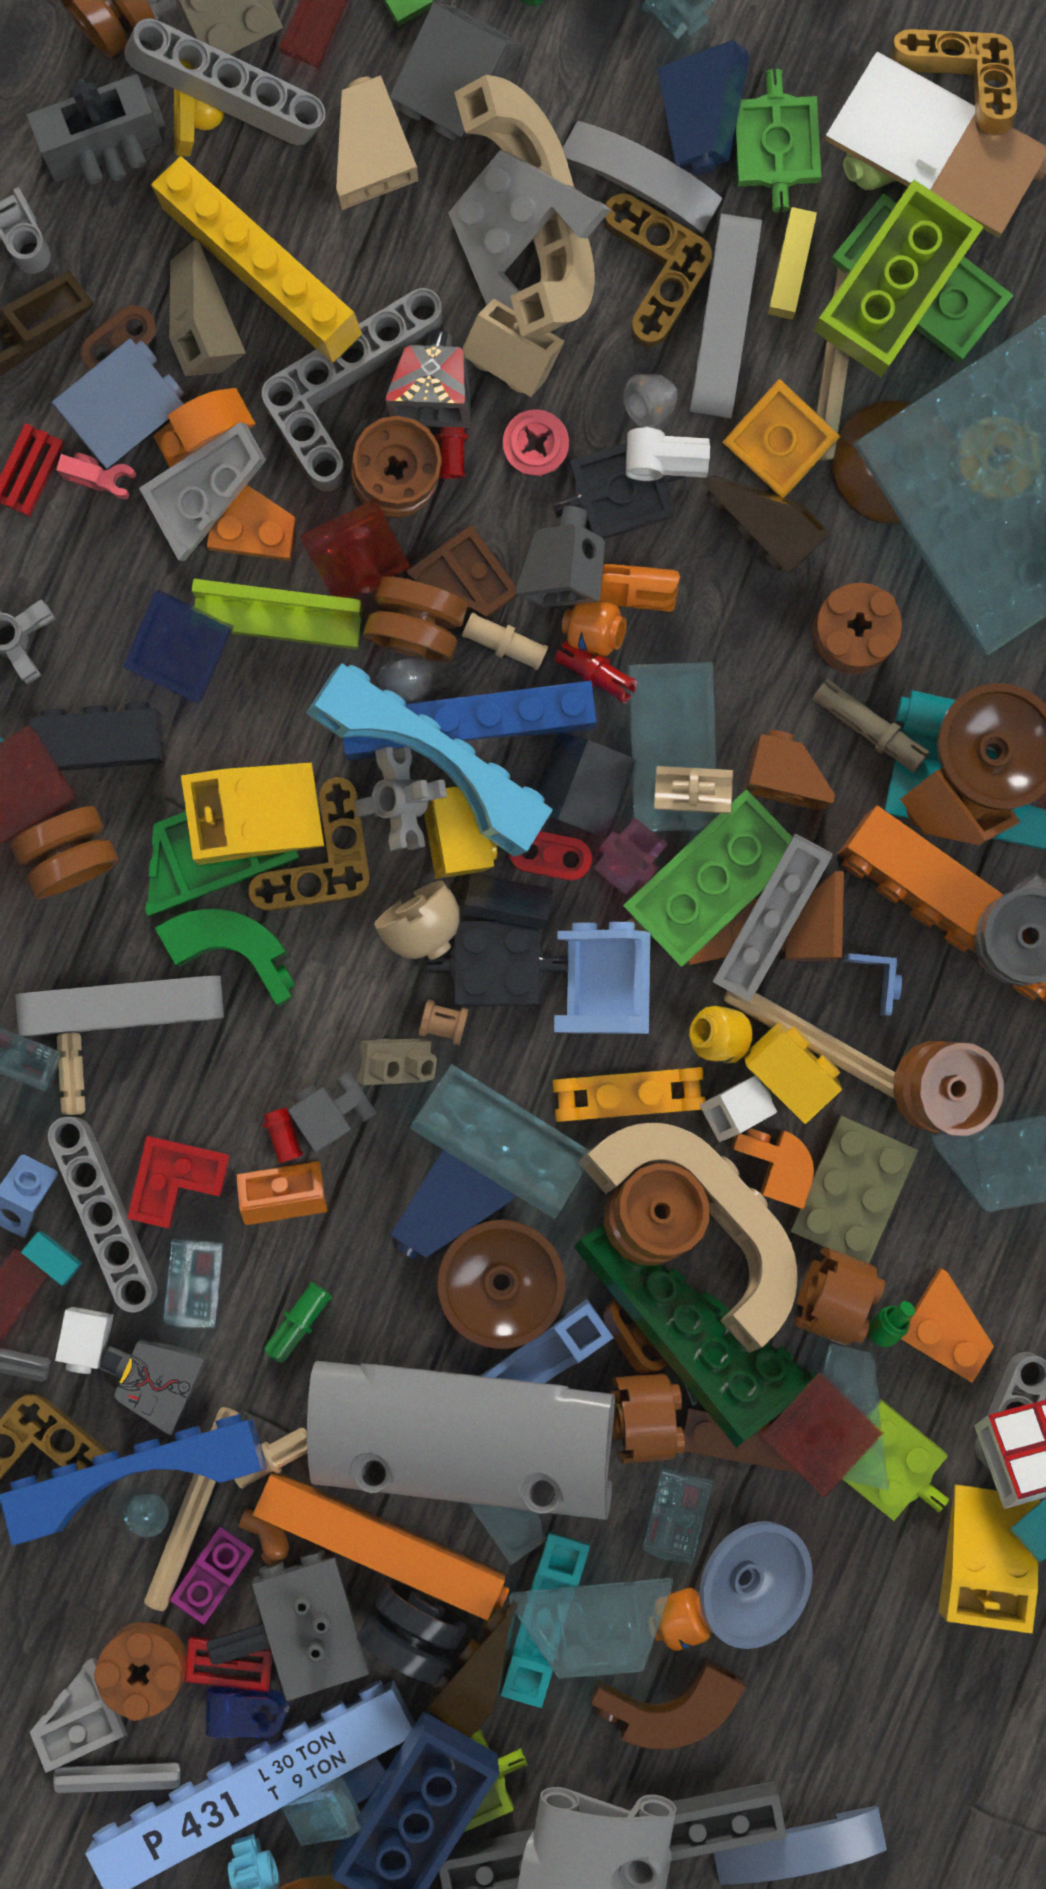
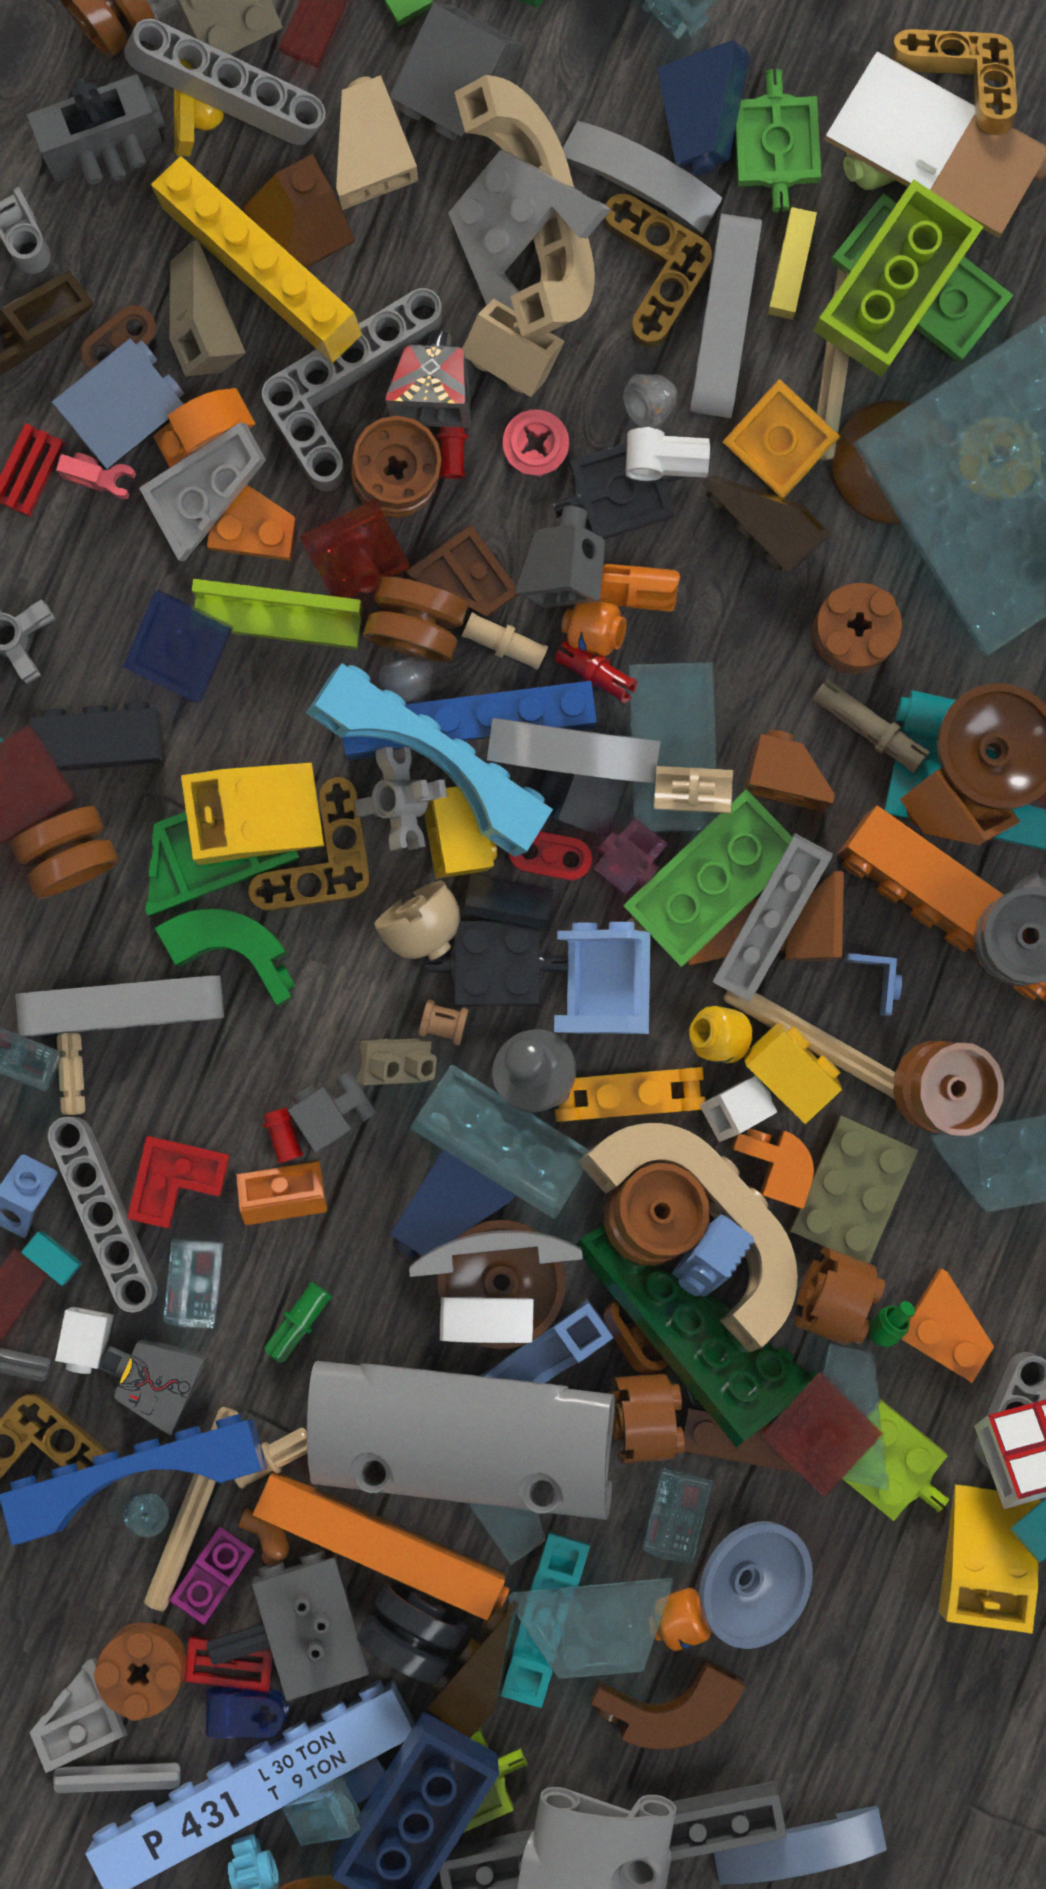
(301, 213): none -> reddish brown slope
(441, 1258): none -> light grey slope
(486, 1319): none -> white slope
(534, 1071): none -> dark grey plate
(573, 751): none -> light grey slope
(713, 1257): none -> medium blue brick

